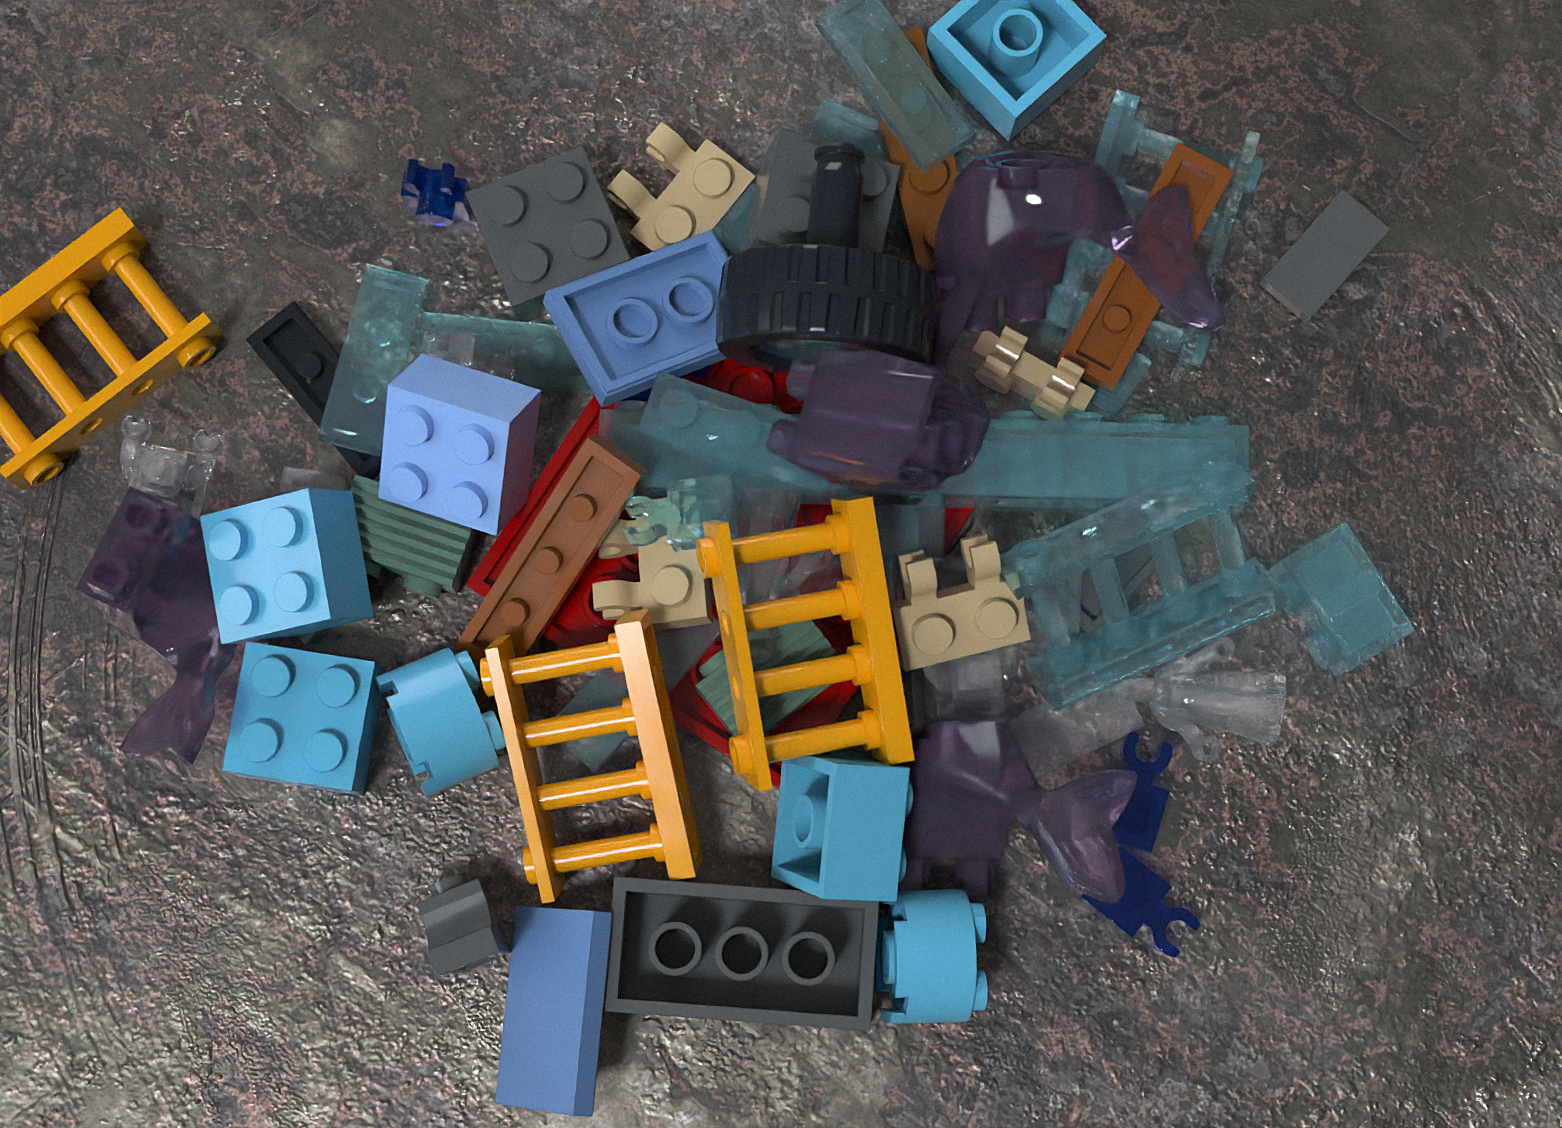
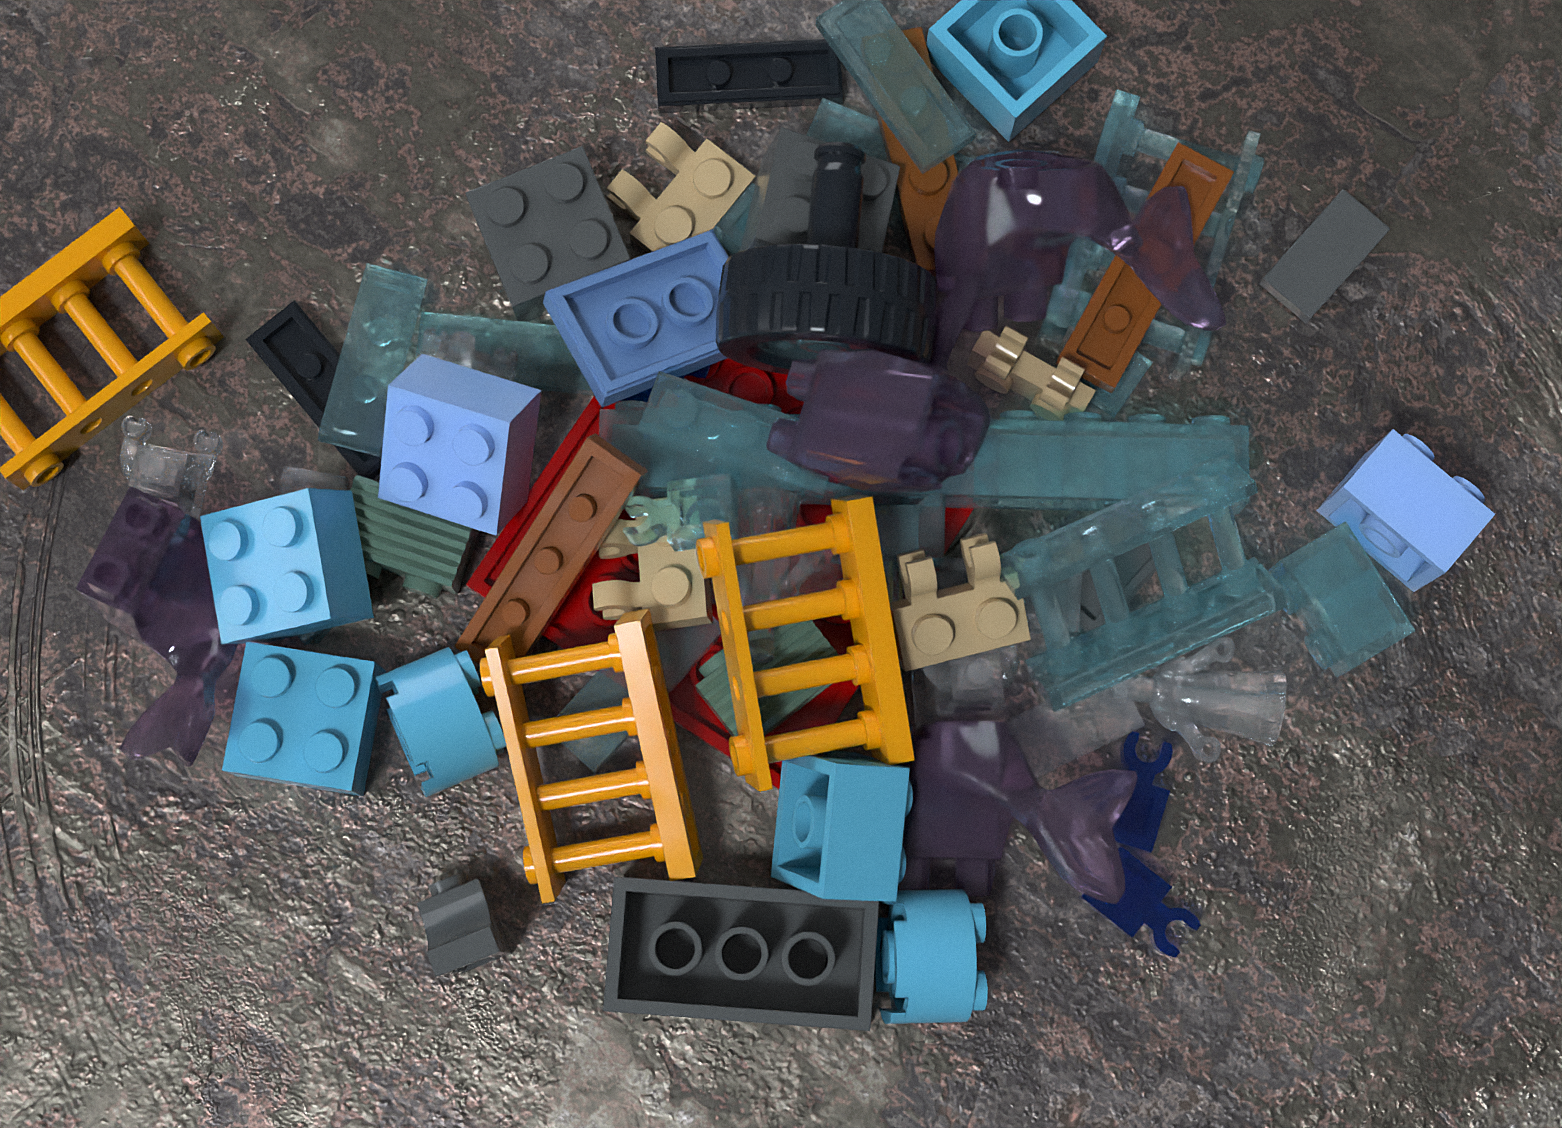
(435, 194): clear blue plate -> none
(554, 1010): medium blue tile -> none
(747, 76): none -> black tile
(1407, 510): none -> light blue brick

